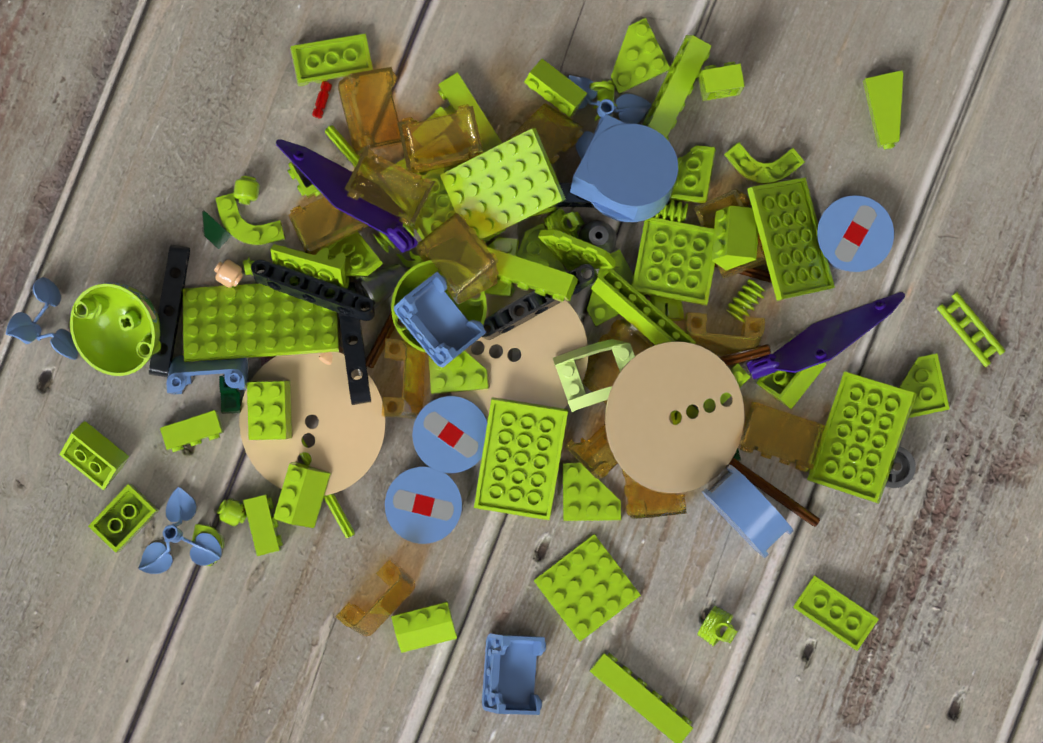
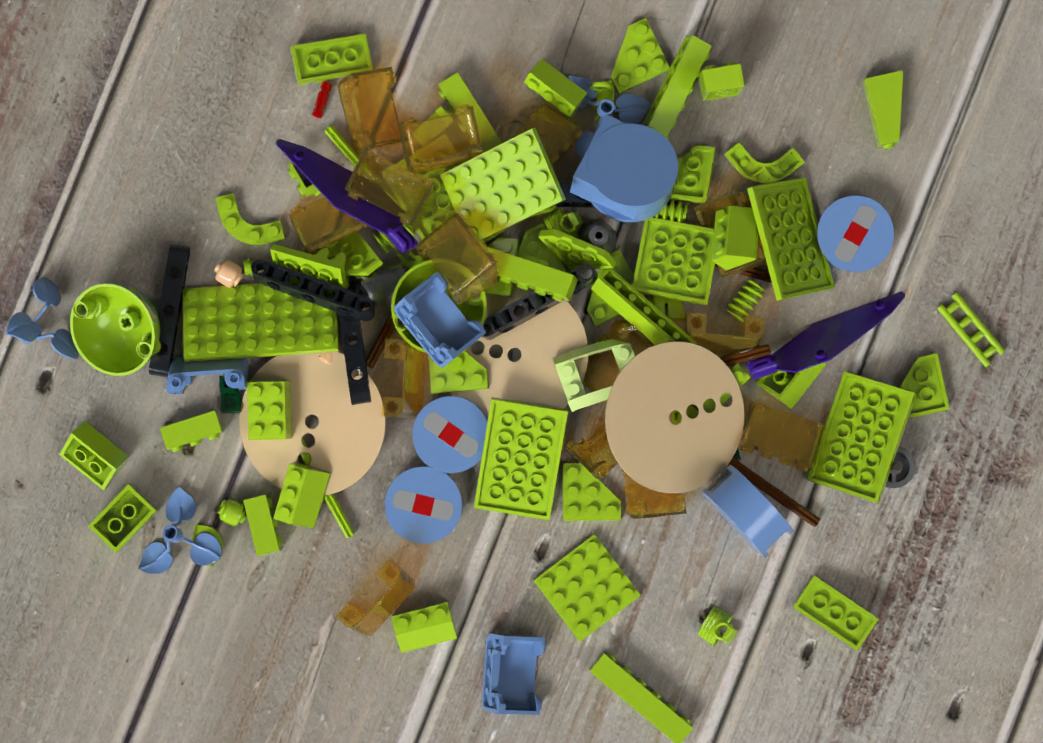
(214, 231): dark green slope -> none
(246, 190): lime head -> none

